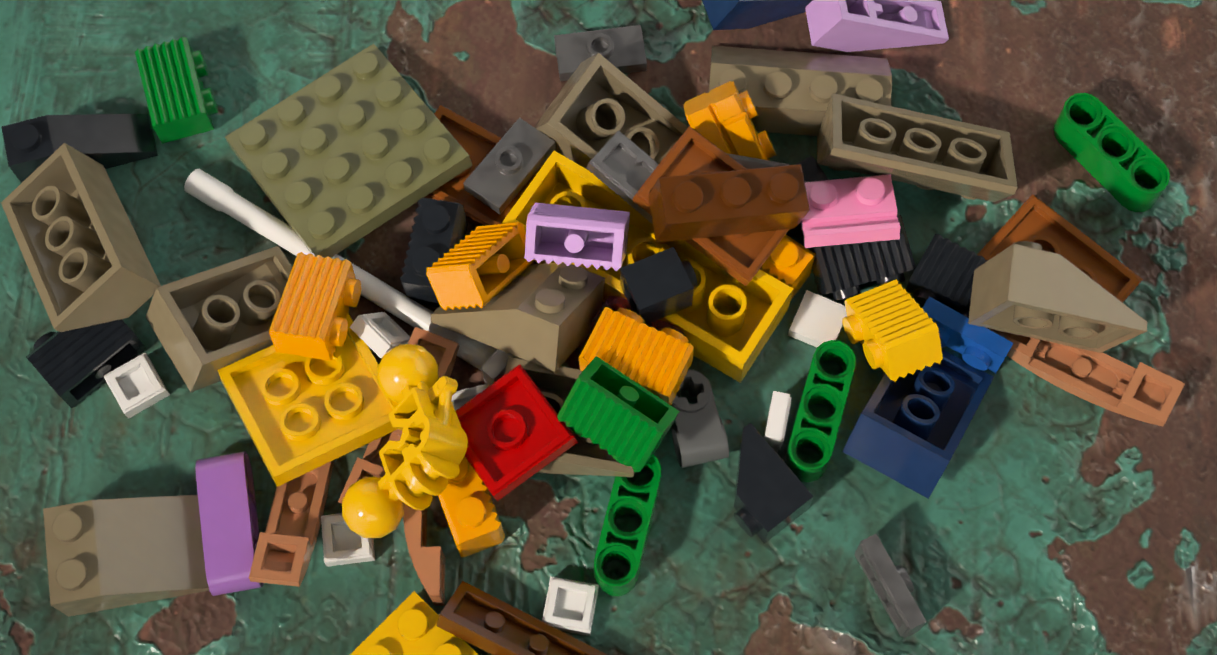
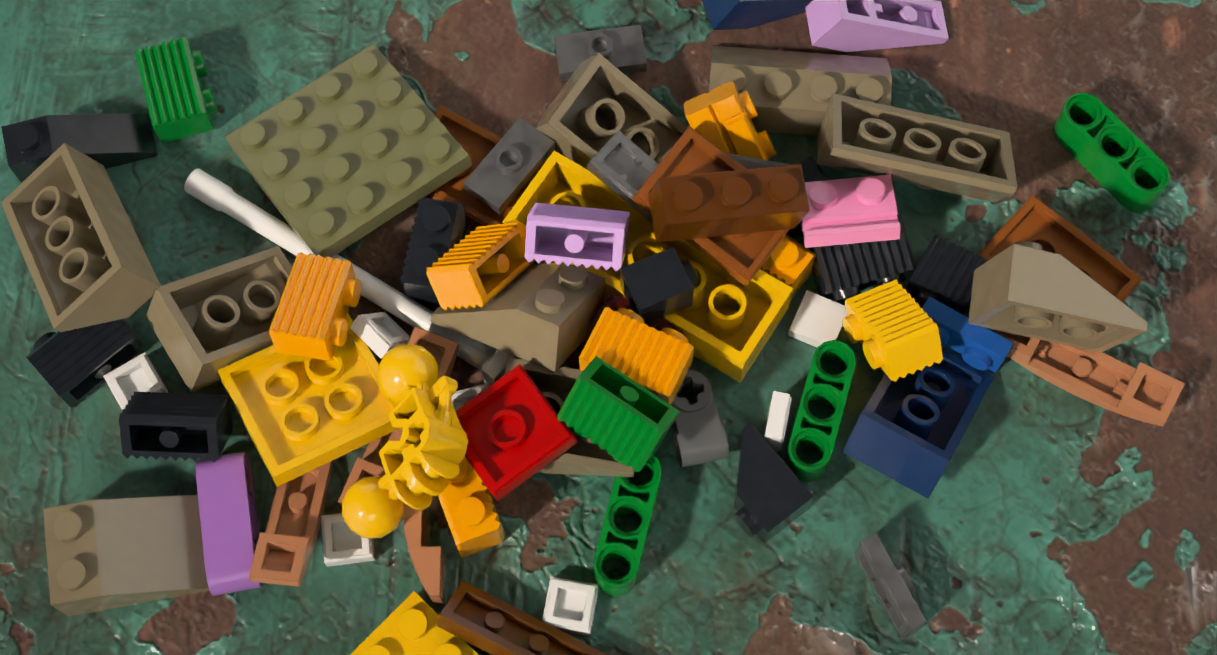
(175, 425): none -> black brick

